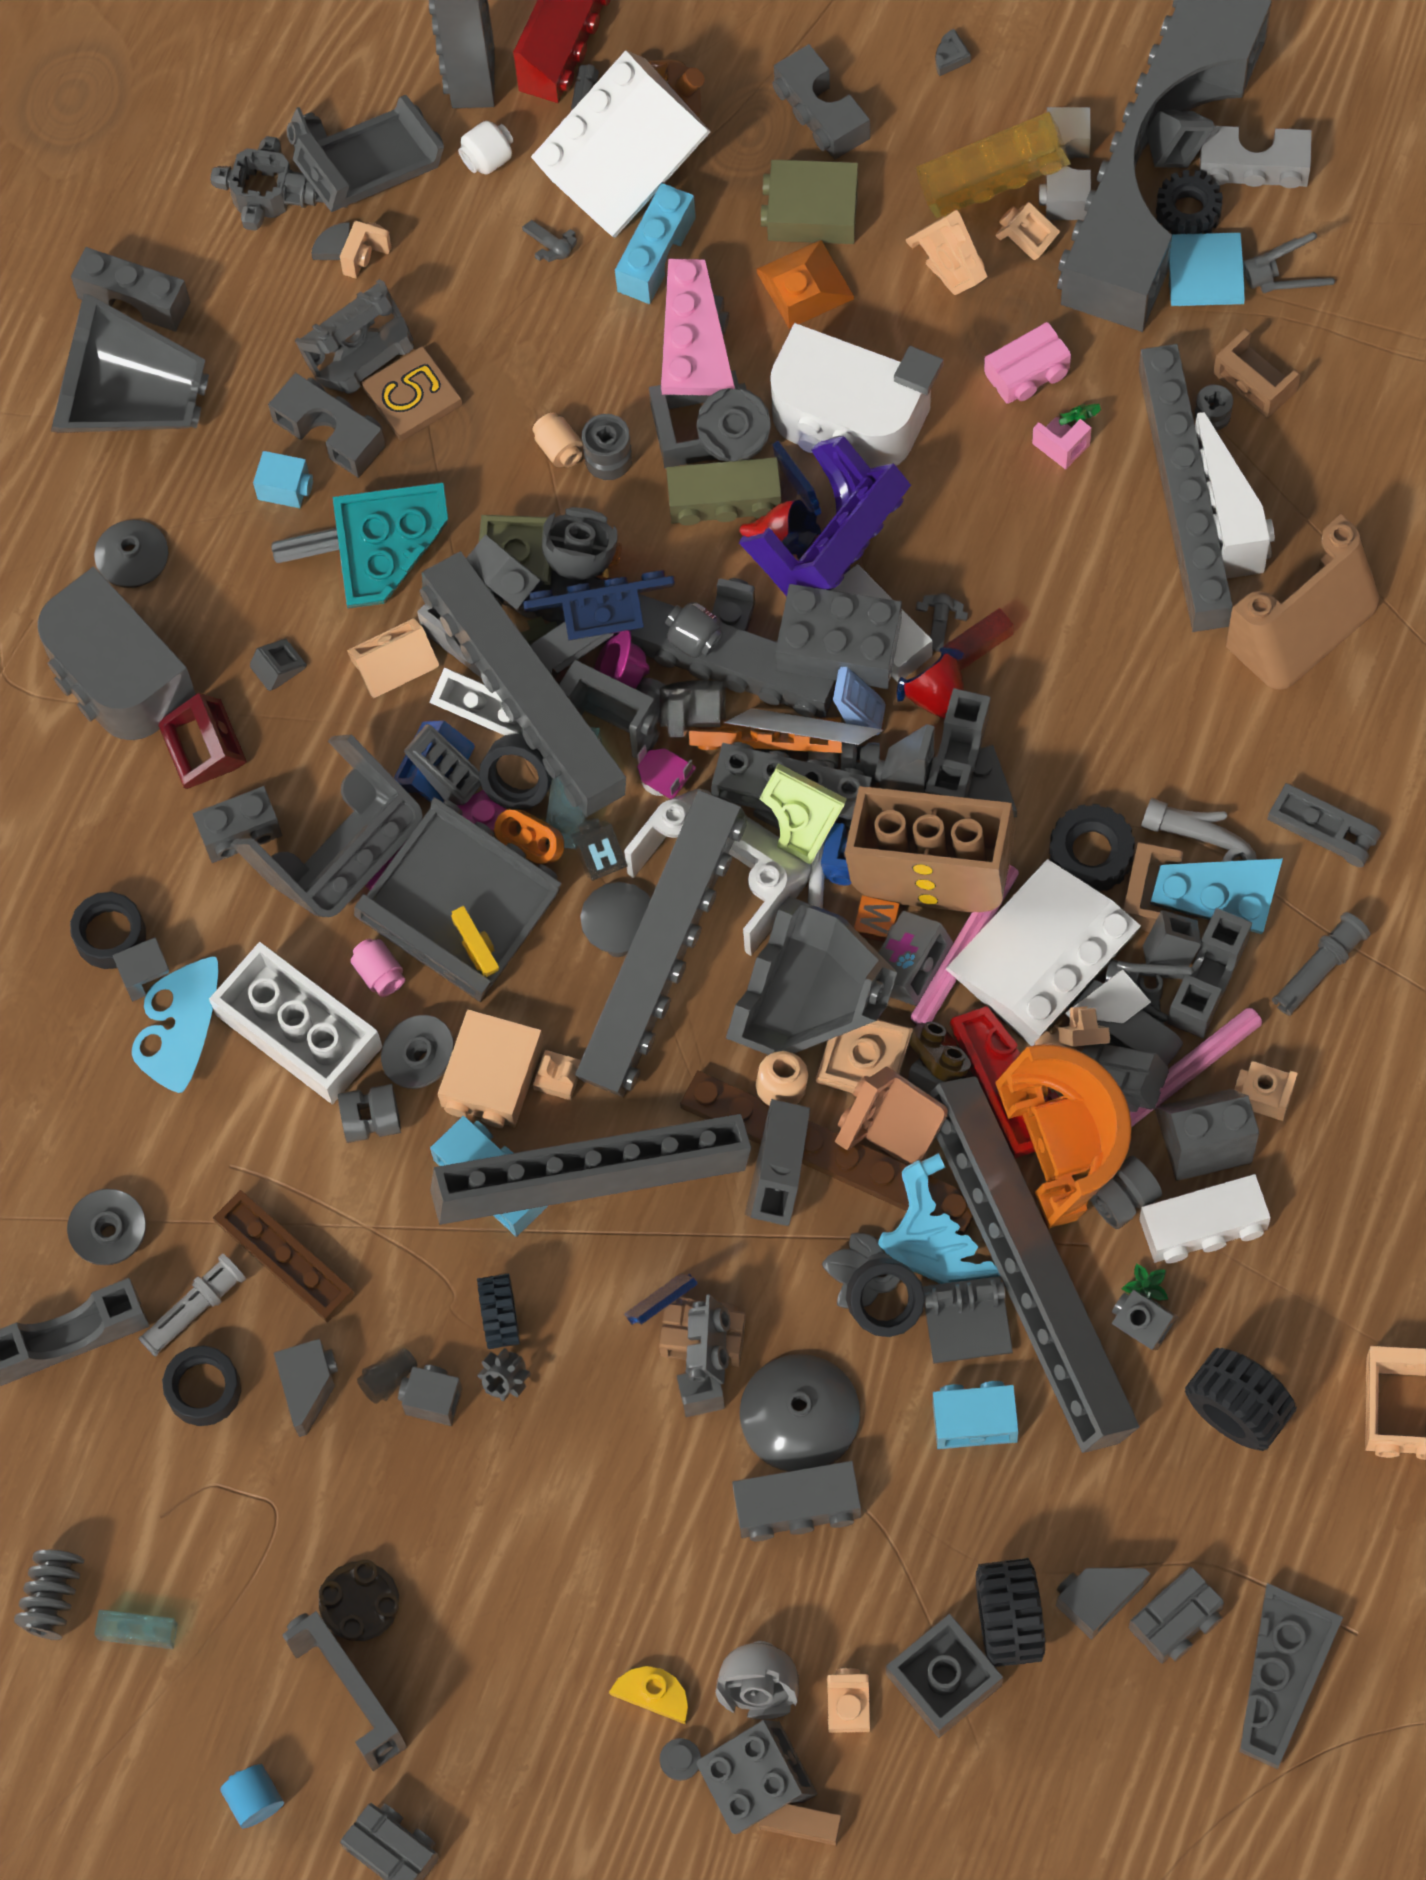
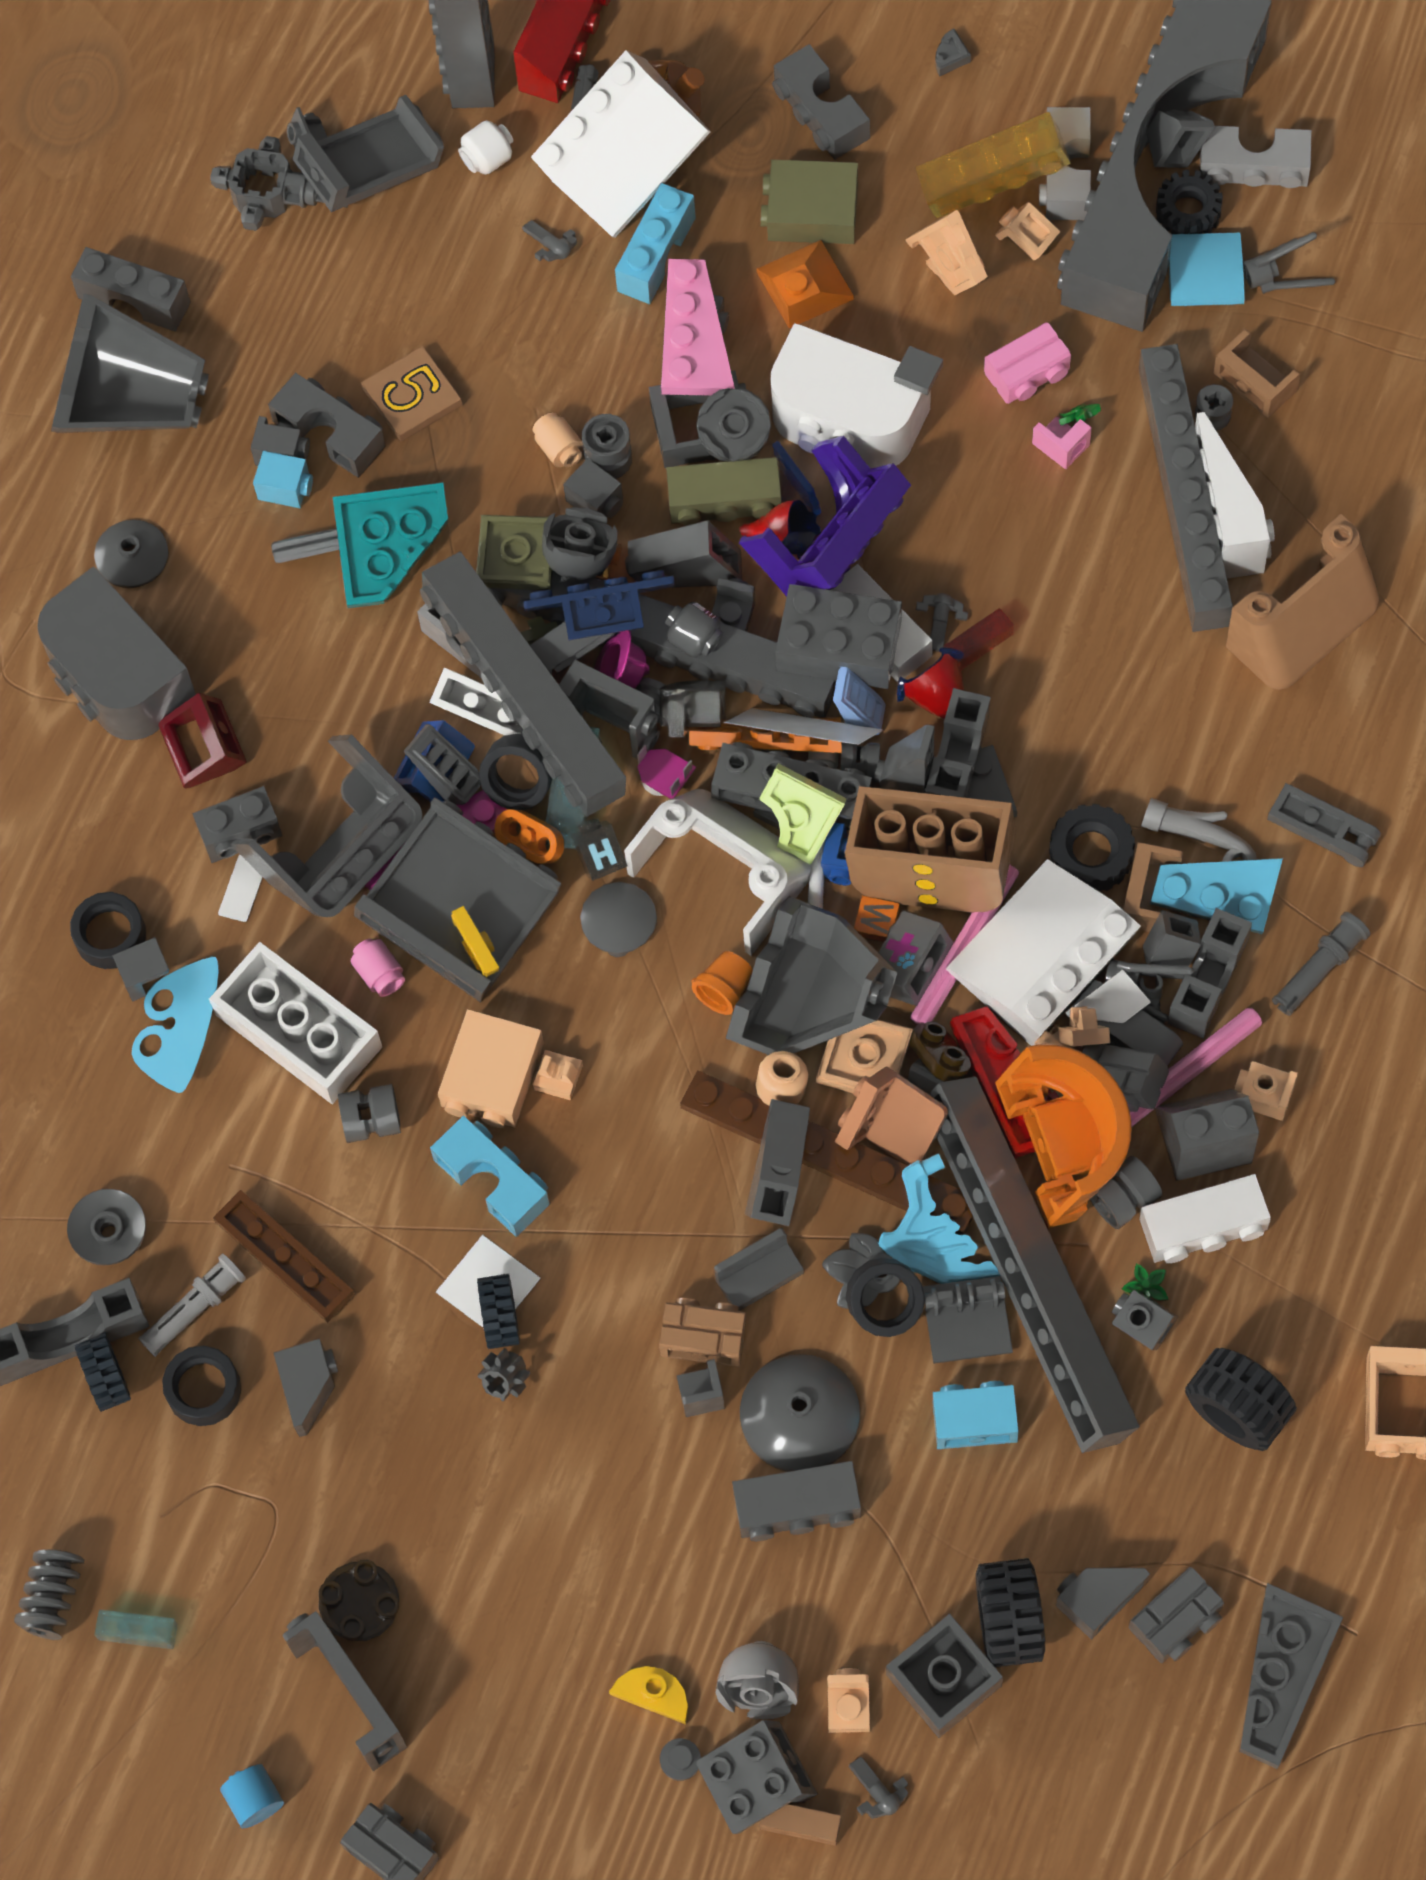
(102, 1372): none -> black bush
(240, 891): none -> white sticker
(276, 663): dark grey slope -> none
(278, 439): none -> dark grey brick
(331, 242): dark grey tile -> none
(359, 246): light nougat bracket -> none
(366, 349): dark grey piece -> none
(385, 1376): clear smoke cone -> none
(394, 657): light nougat panel -> none
(406, 1045): dark grey dish -> none
(430, 1394): dark grey brick -> none
(482, 1261): none -> white sticker
(503, 573): dark grey slope -> none
(589, 1169): dark grey brick -> none
(594, 489): none -> dark grey brick
(660, 1299): piece -> none
(661, 944): dark grey brick -> none
(692, 554): none -> dark grey slope
(710, 1324): dark grey hinge -> none
(723, 982): none -> orange piece
(758, 1270): none -> dark grey panel
(886, 1802): none -> dark grey piece

